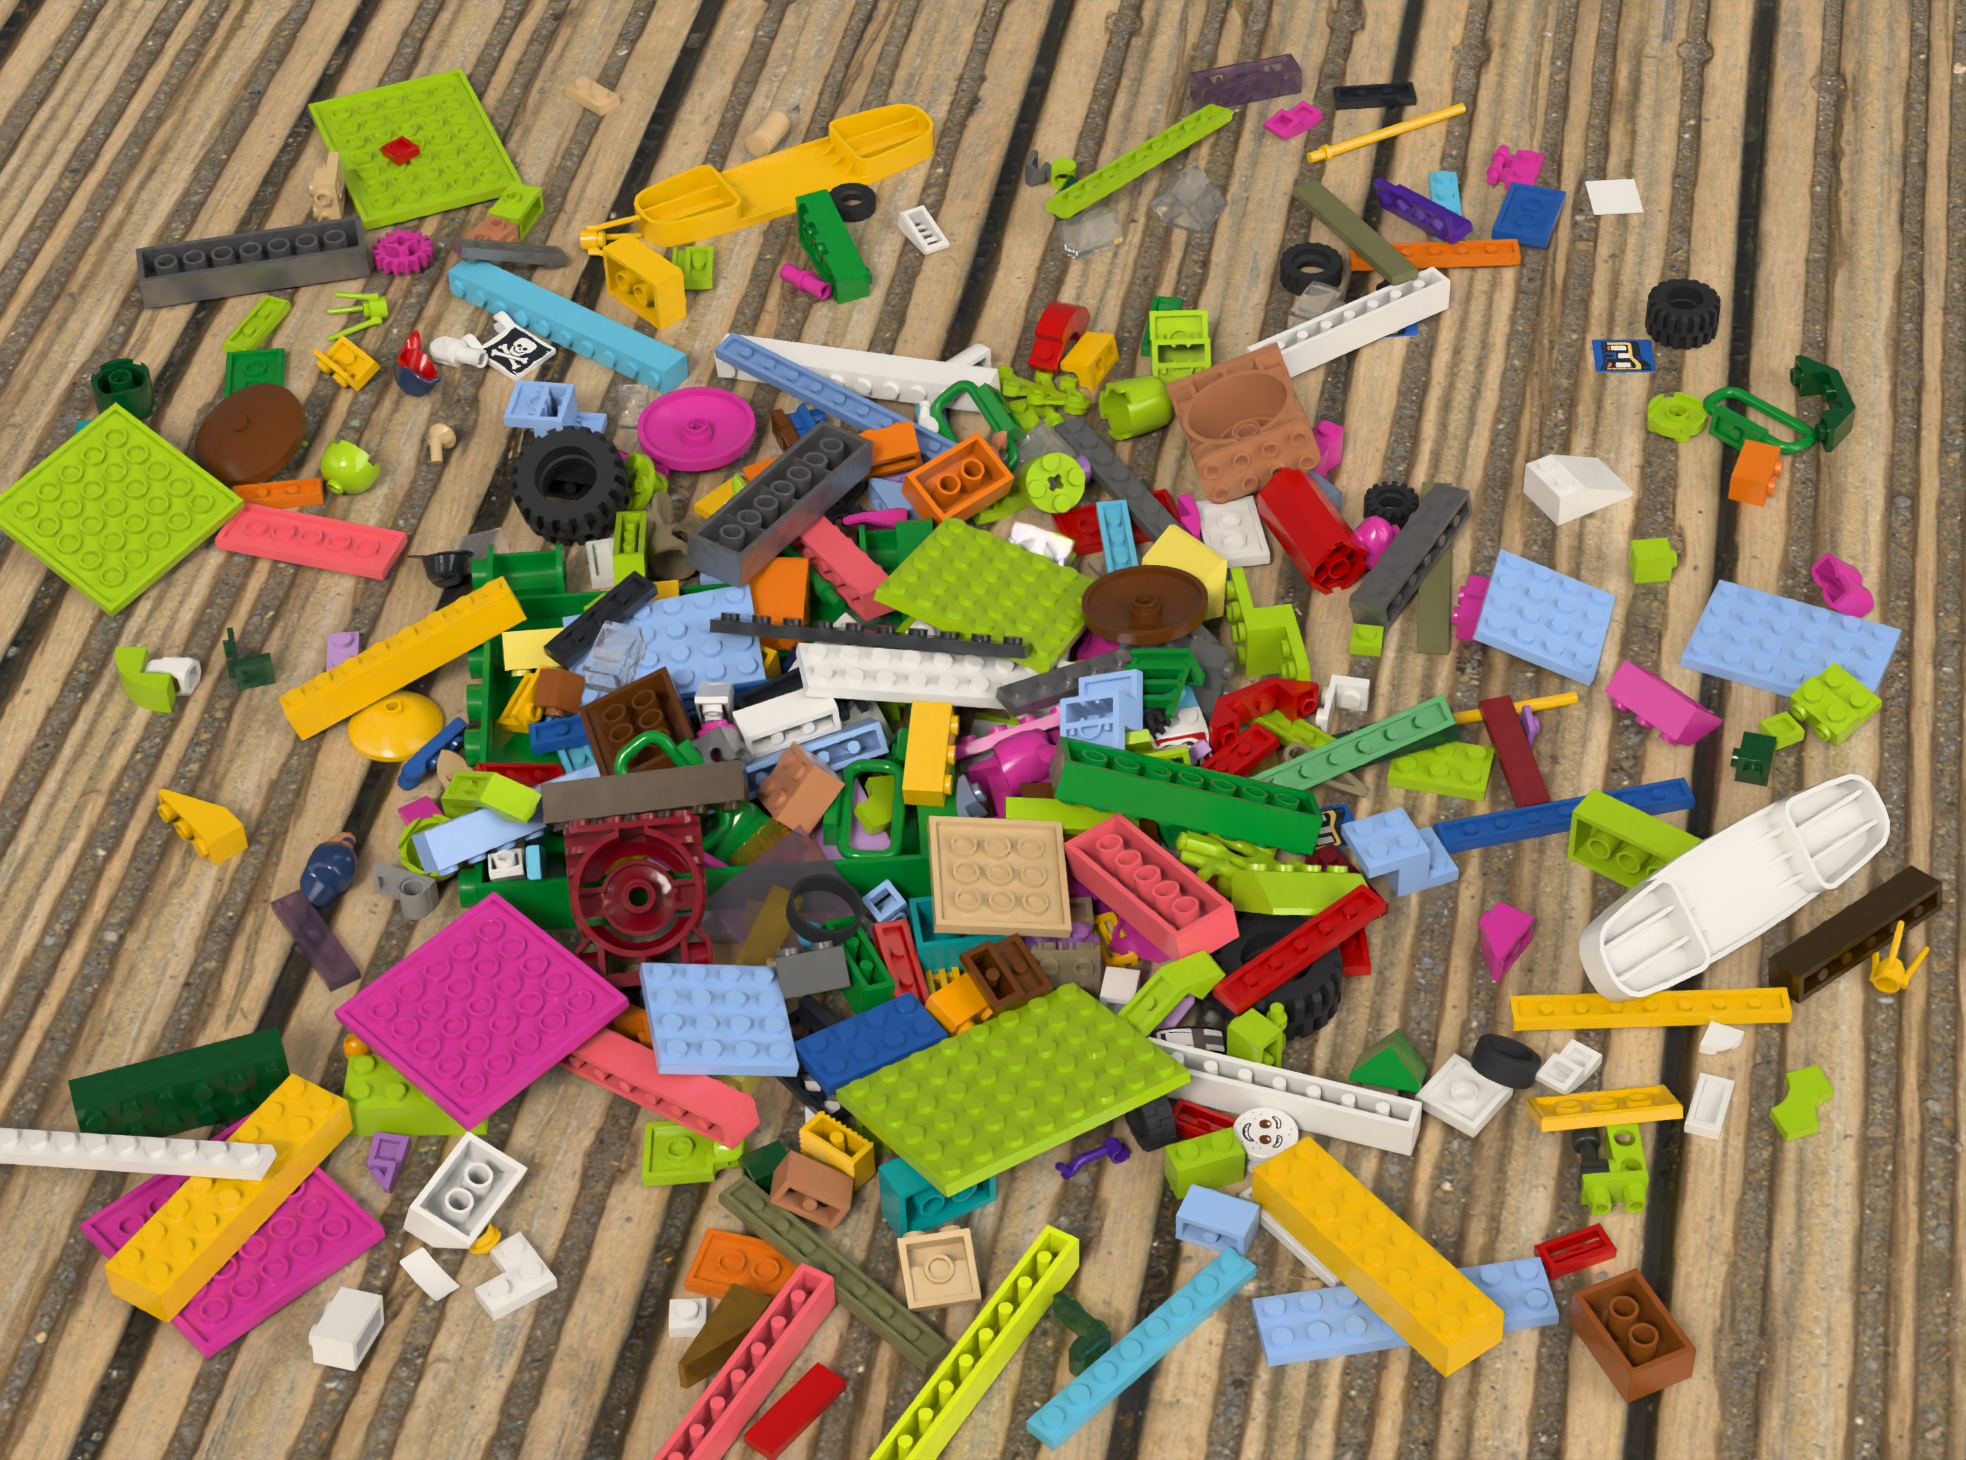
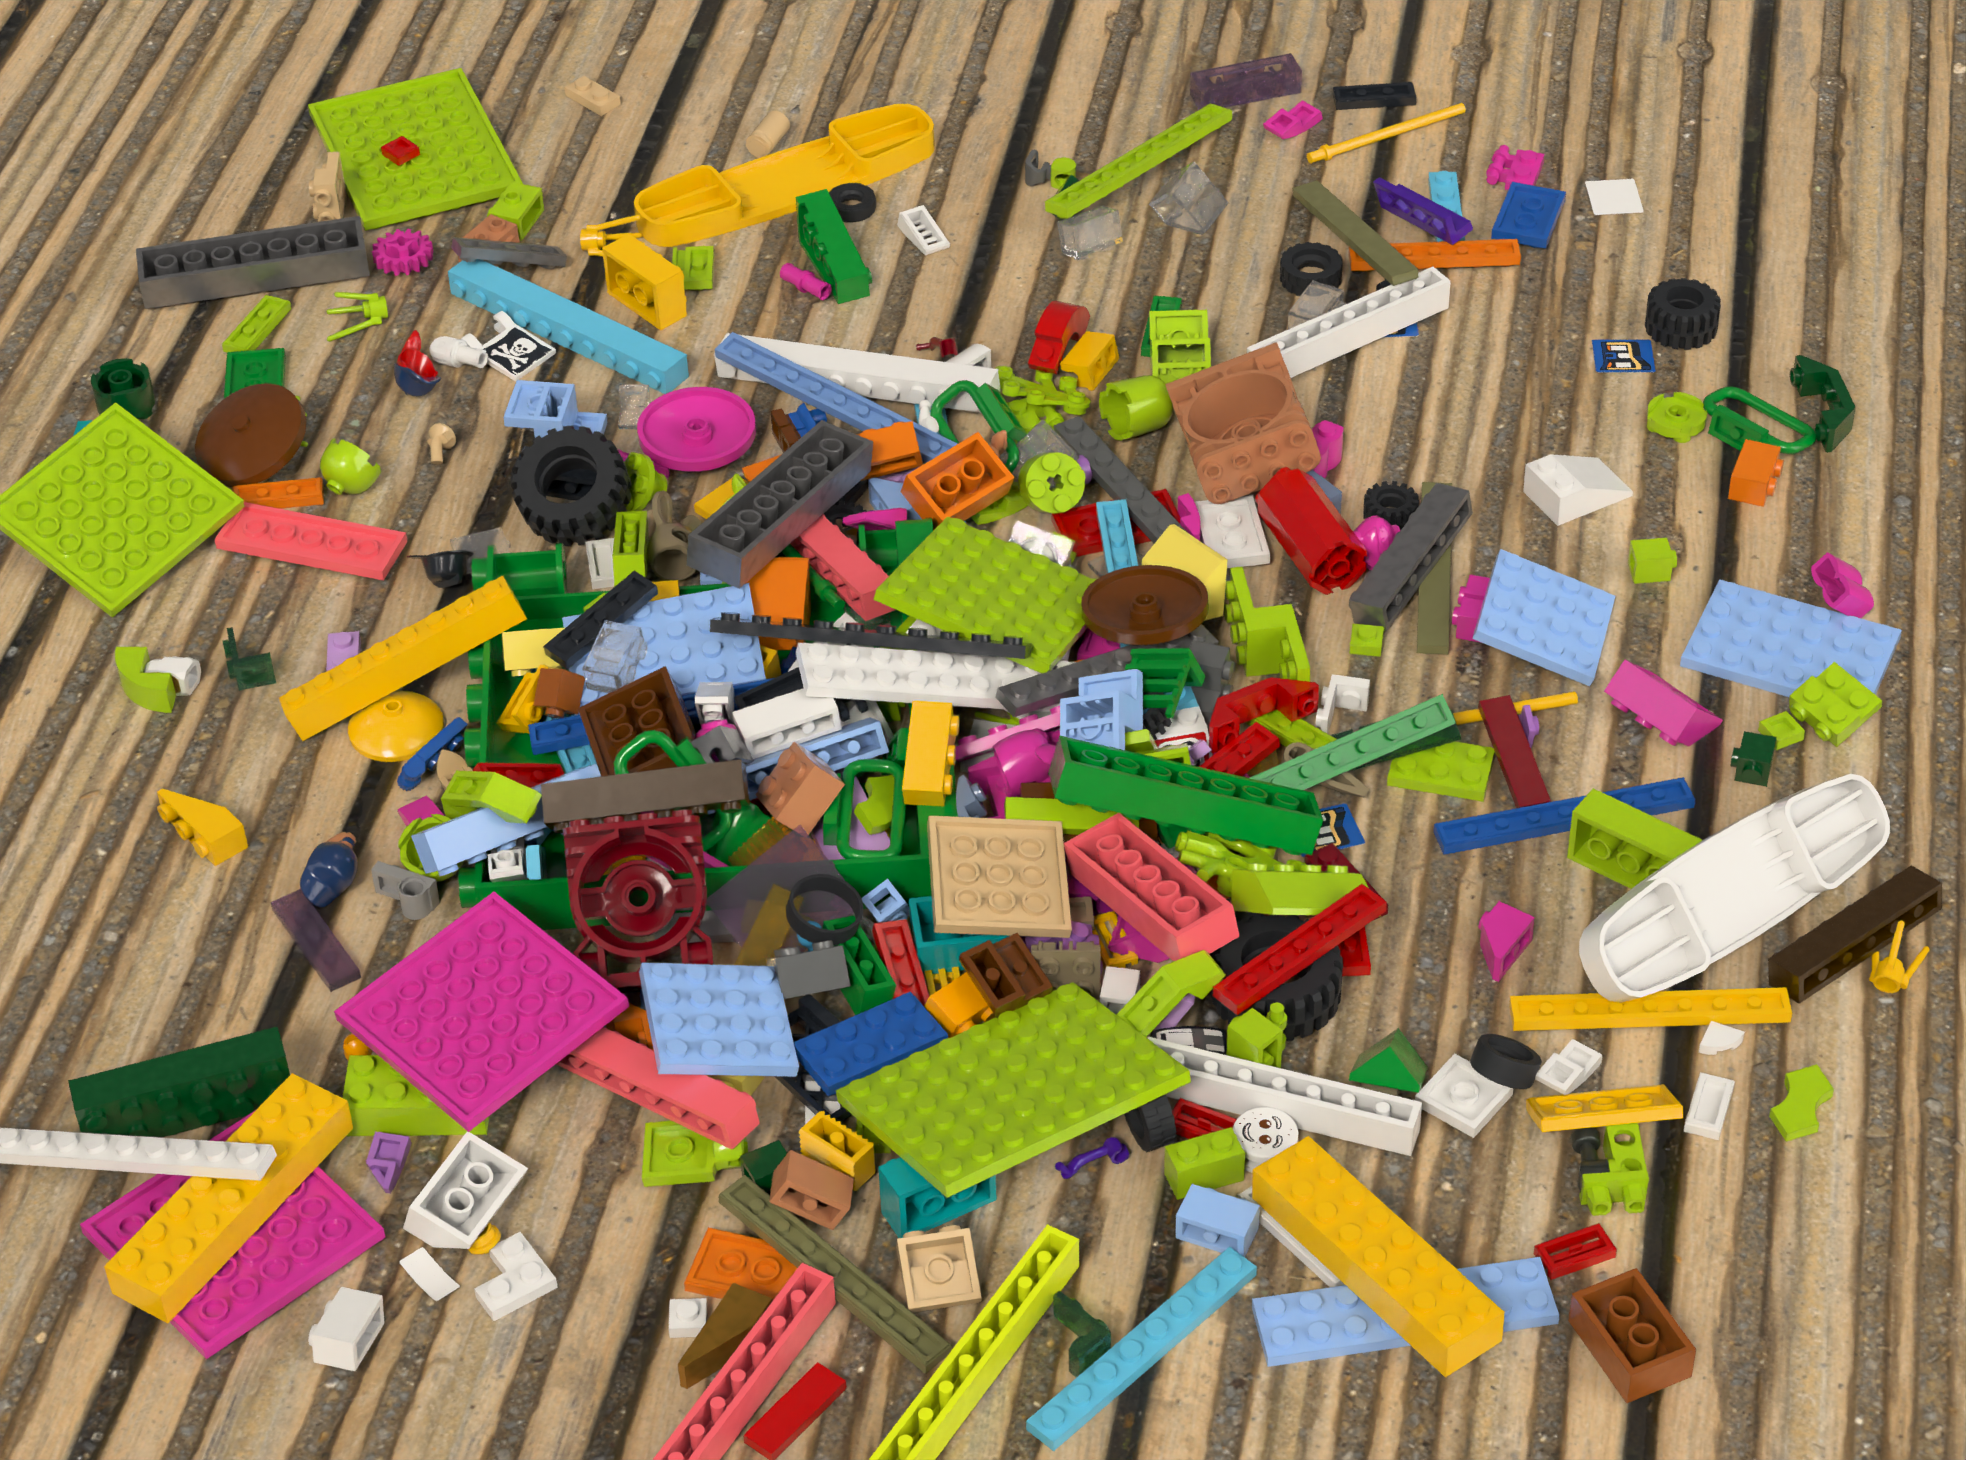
(348, 364): yellow bracket -> none
(946, 346): none -> dark red piece
(1395, 848): light blue bracket -> none

